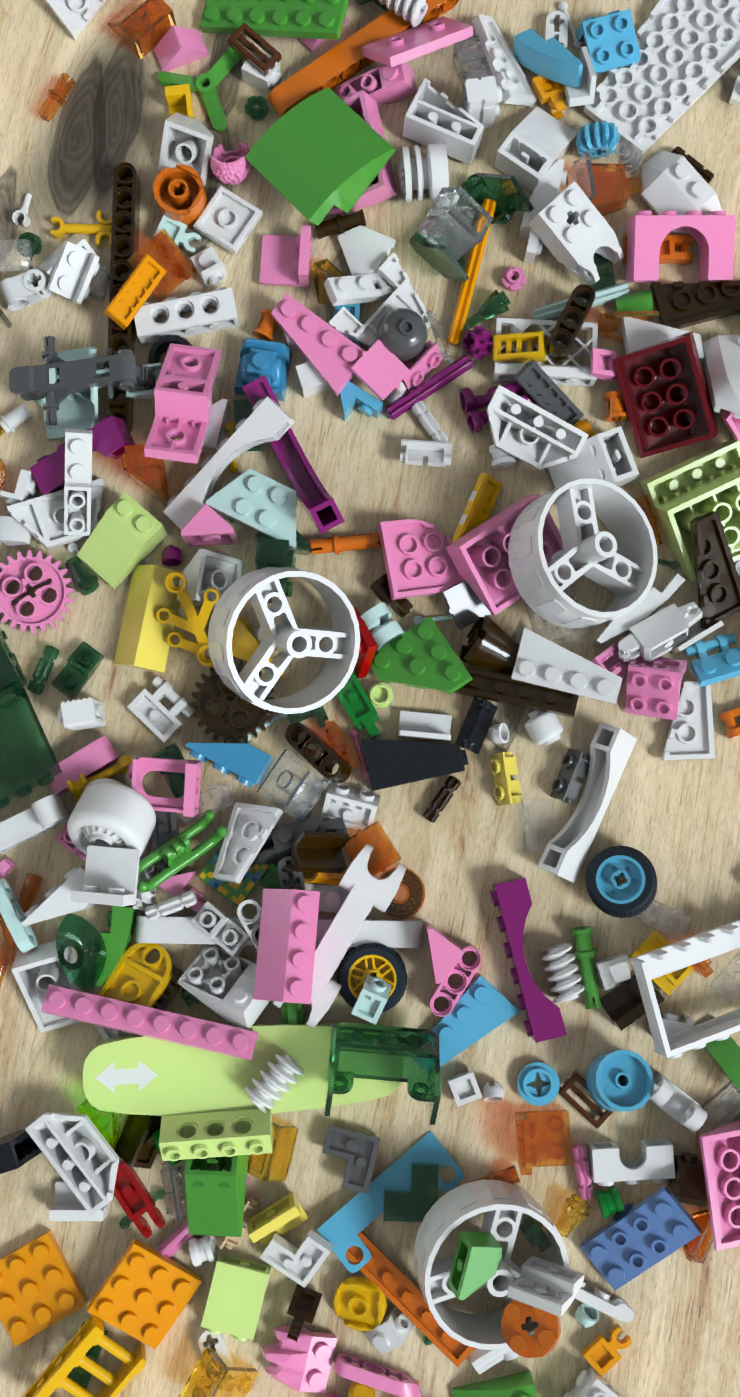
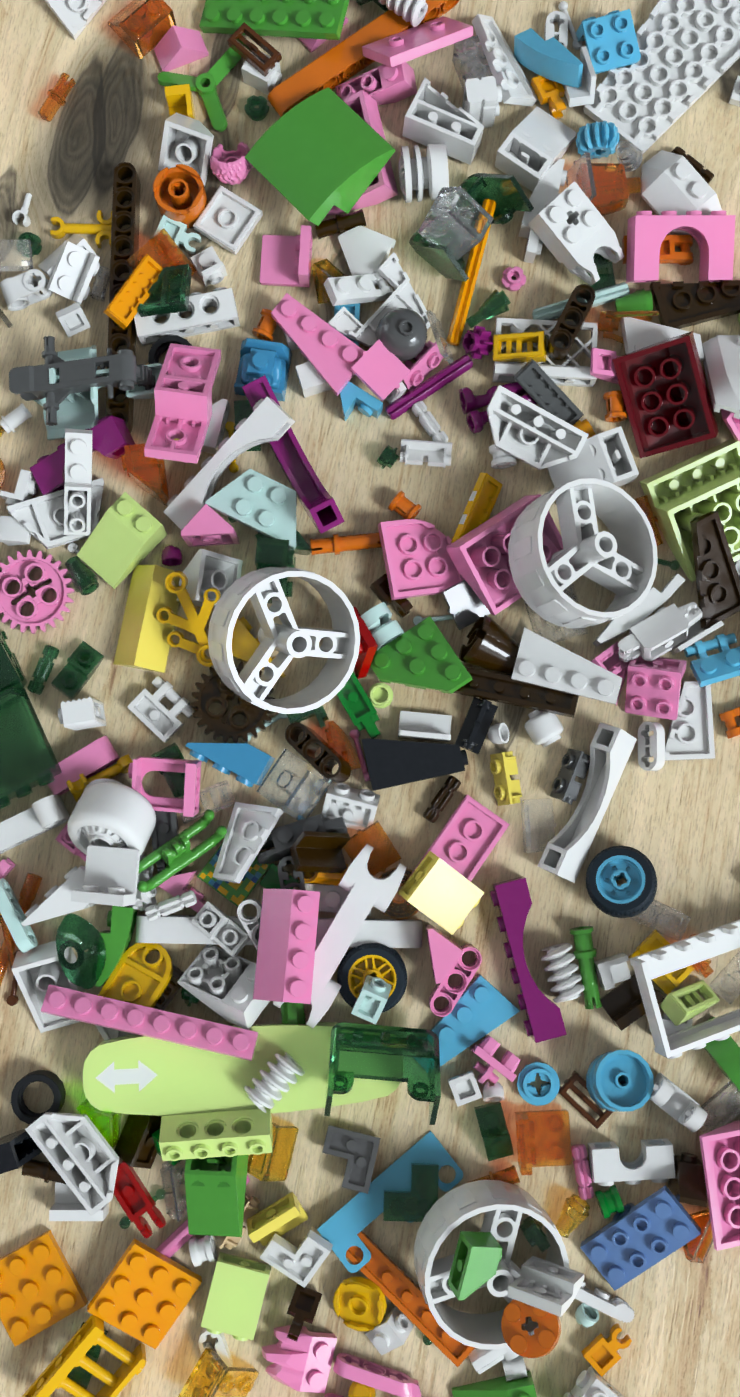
(13, 999): none -> reddish brown hinge
(41, 1170): none -> dark brown axle
(45, 1076): none -> black tyre
(73, 319): none -> white tile
(169, 293): none -> clear green wing
(388, 457): none -> clear green plate
(404, 506): none -> orange bush
(441, 893): none -> panel
(468, 837): none -> bright pink plate
(494, 1131): none -> clear green slope
(506, 1066): none -> bright pink hips
(514, 1368): none -> white hose
(651, 746): none -> white beam
(687, 1003): none -> yellowish green slope

